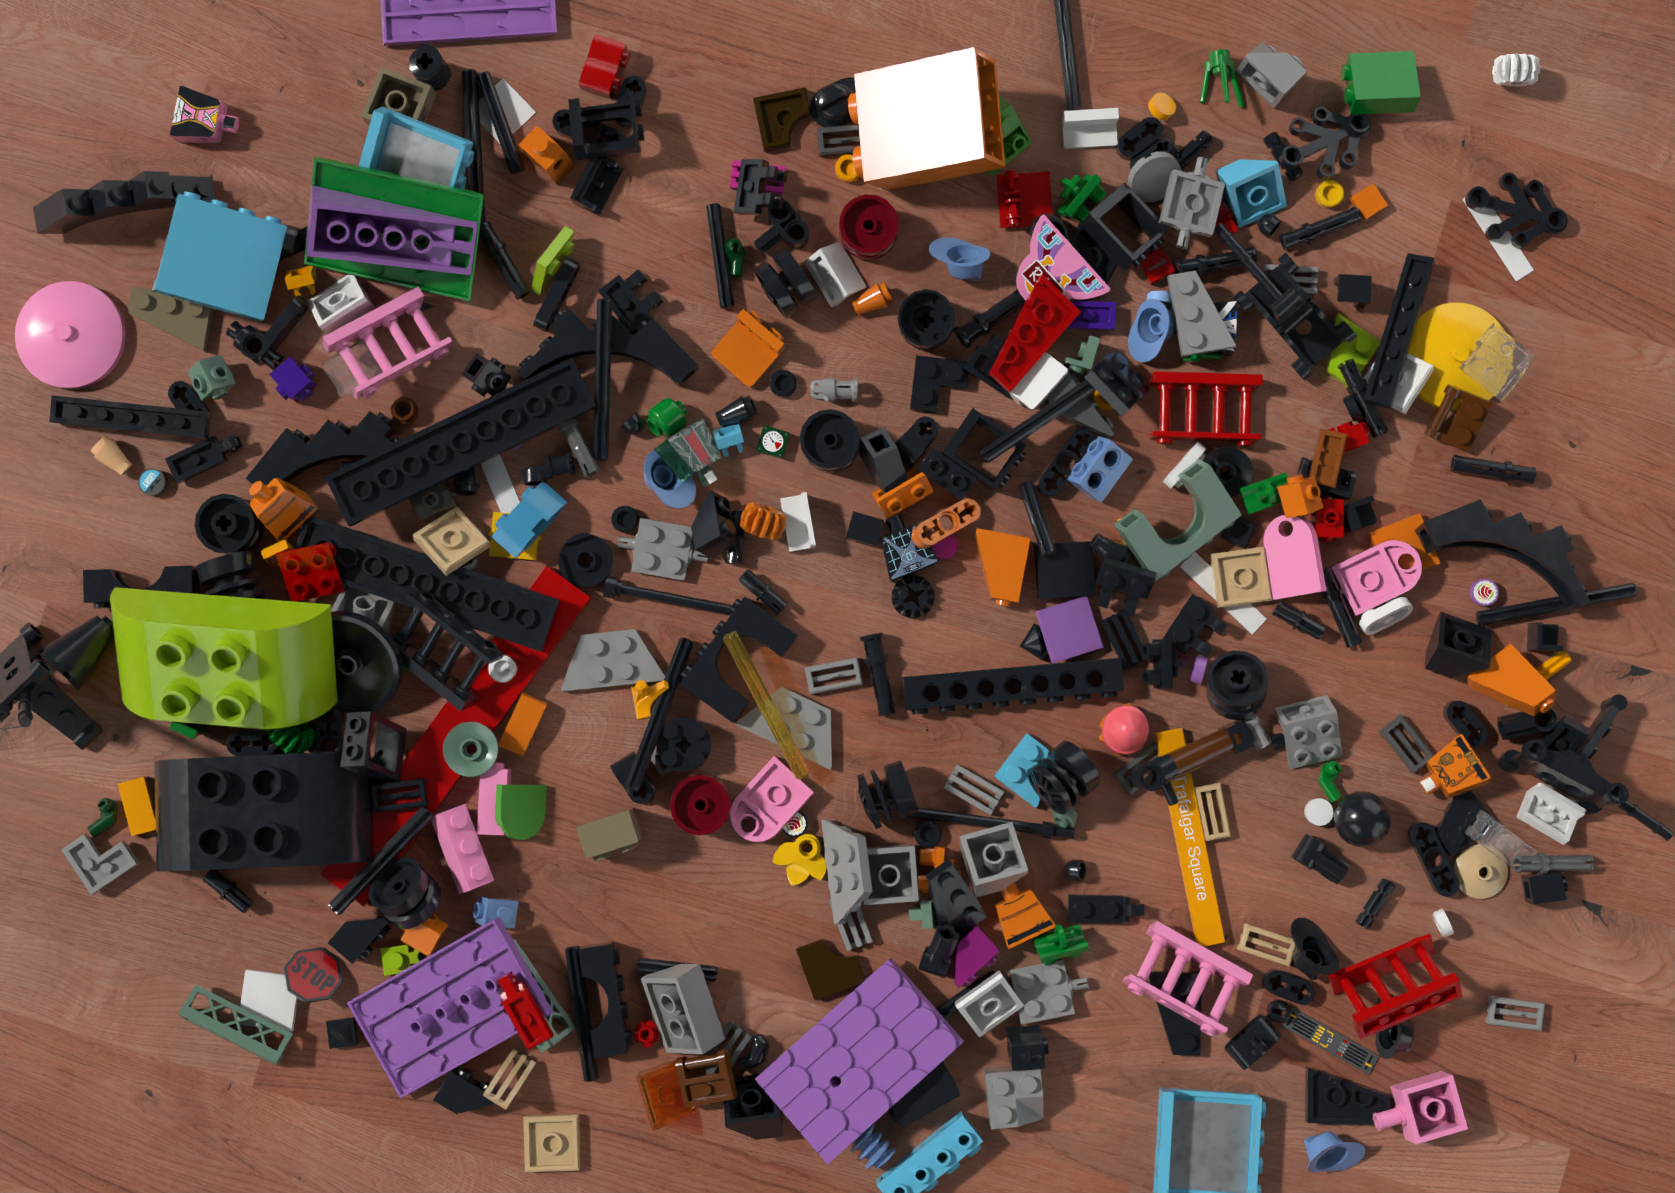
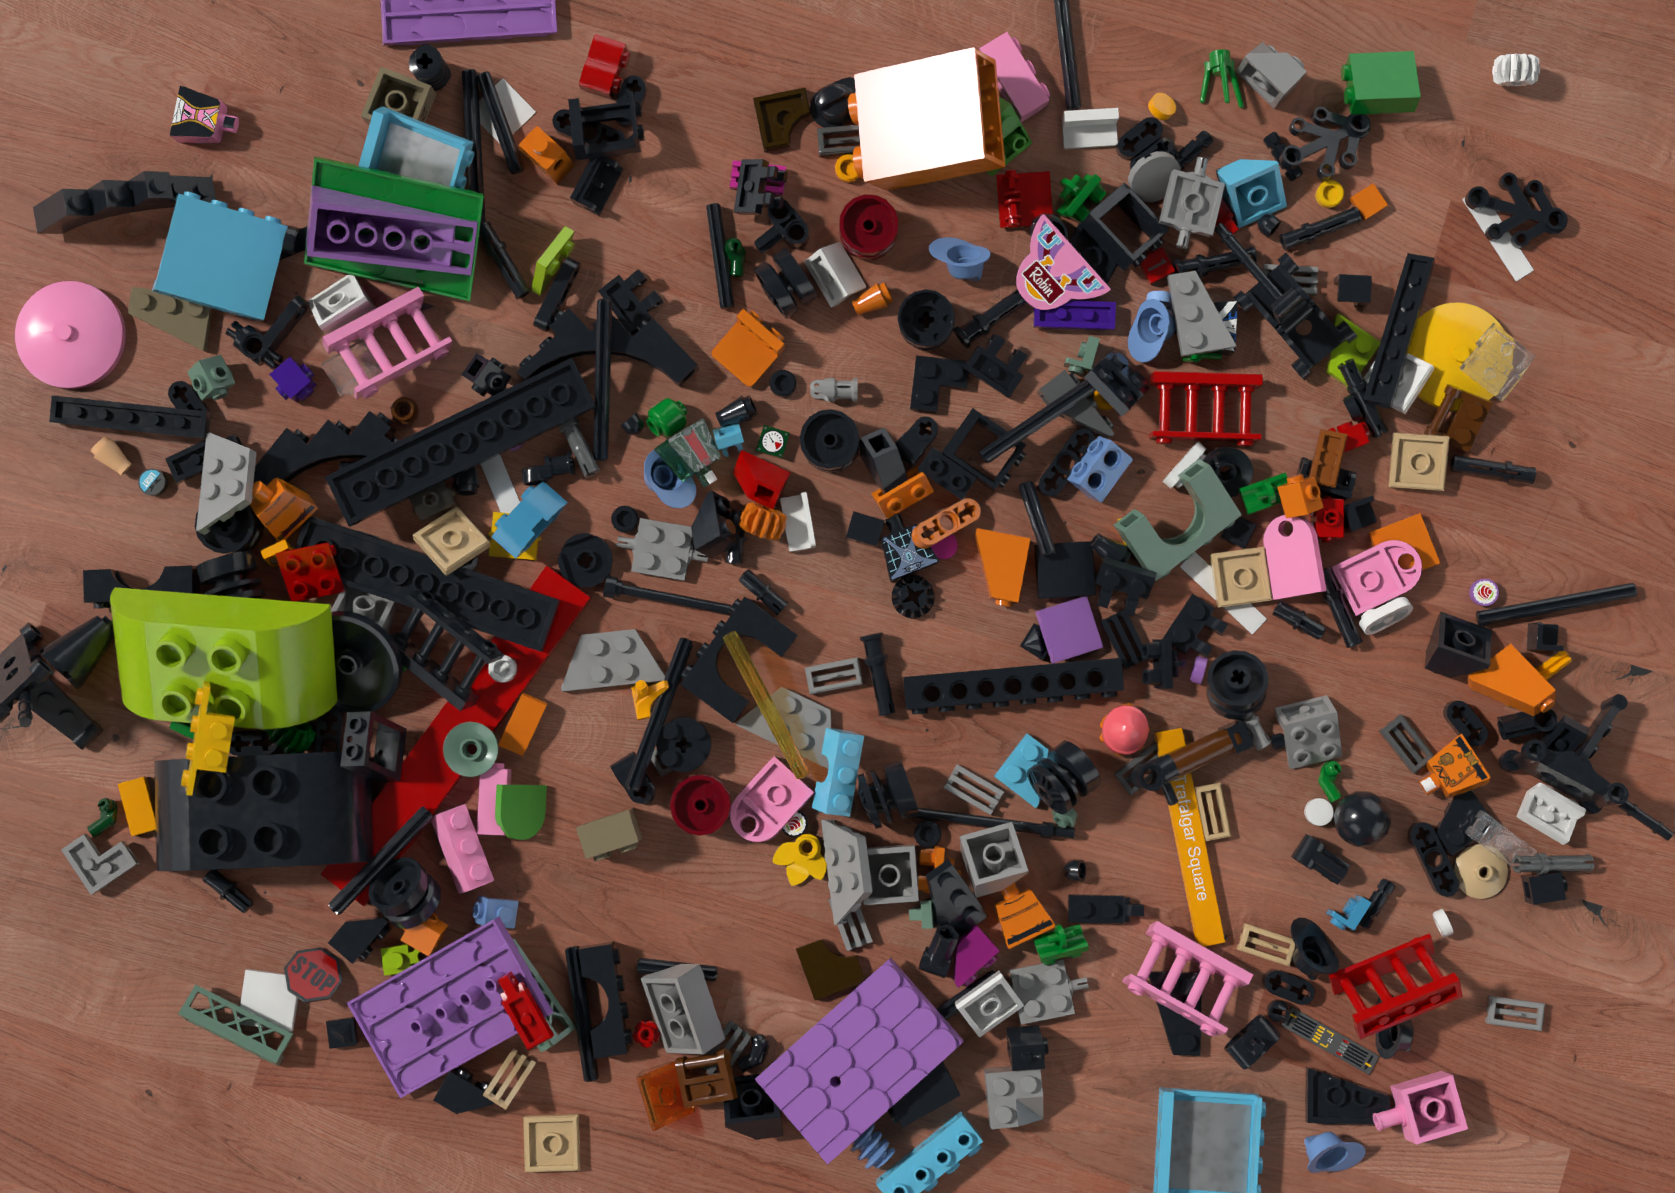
(210, 741): none -> yellow bracket
(225, 481): none -> light grey wing
(301, 277): light orange tile -> none
(423, 792): black tile -> none
(760, 479): none -> red slope
(843, 754): none -> medium azure arch
(1017, 77): none -> bright pink brick
(1035, 330): red wing -> none
(1039, 382): white panel -> none
(1354, 911): none -> dark azure bracket
(1418, 461): none -> tan tile
(1513, 537): black arch -> none

